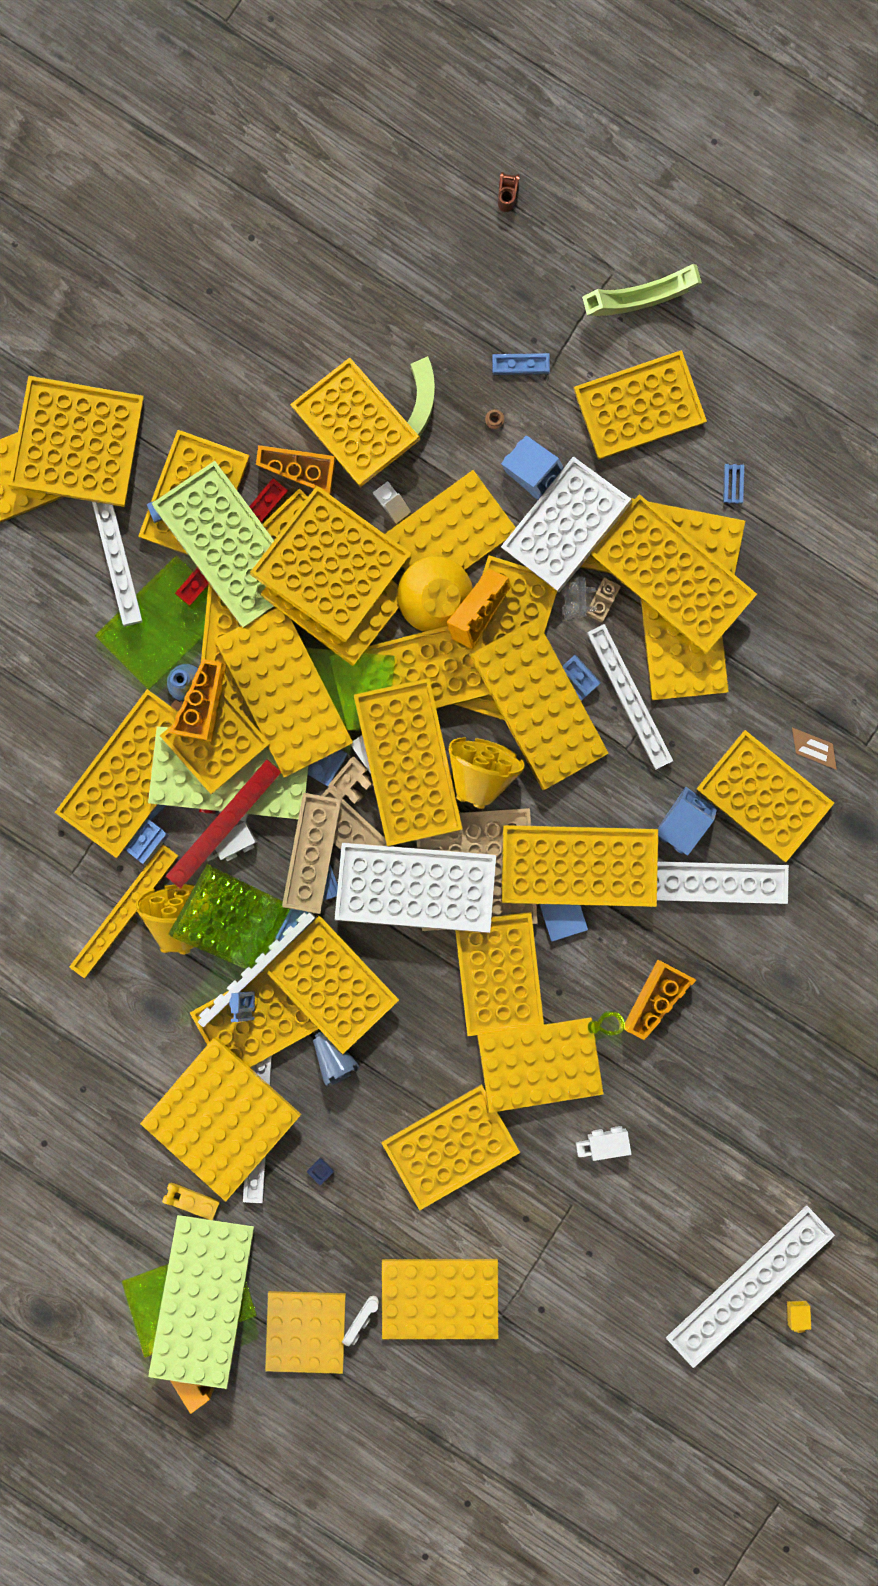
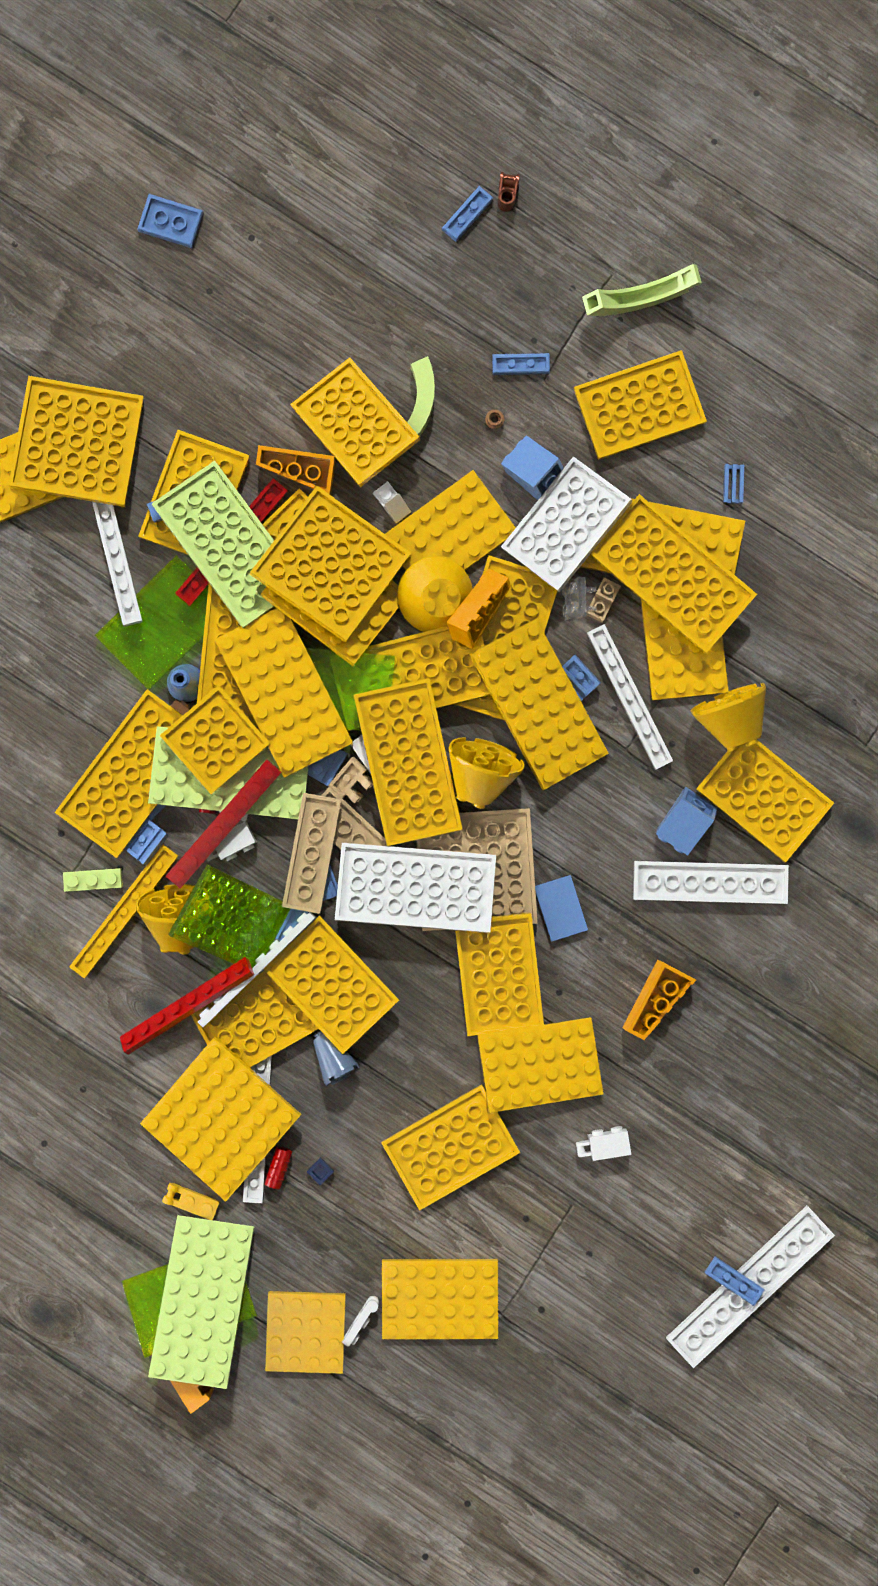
(92, 879): none -> yellowish green plate
(170, 221): none -> medium blue tile
(186, 1005): none -> red plate
(201, 703): light orange wedge -> none
(242, 1006): medium blue plate -> none
(278, 1167): none -> red axle
(467, 214): none -> medium blue tile
(579, 866): yellow plate -> none
(594, 1026): clear neon green piece -> none
(734, 716): none -> yellow cone
(734, 1281): none -> medium blue tile
(799, 1316): yellow brick -> none
(814, 748): medium nougat sticker -> none

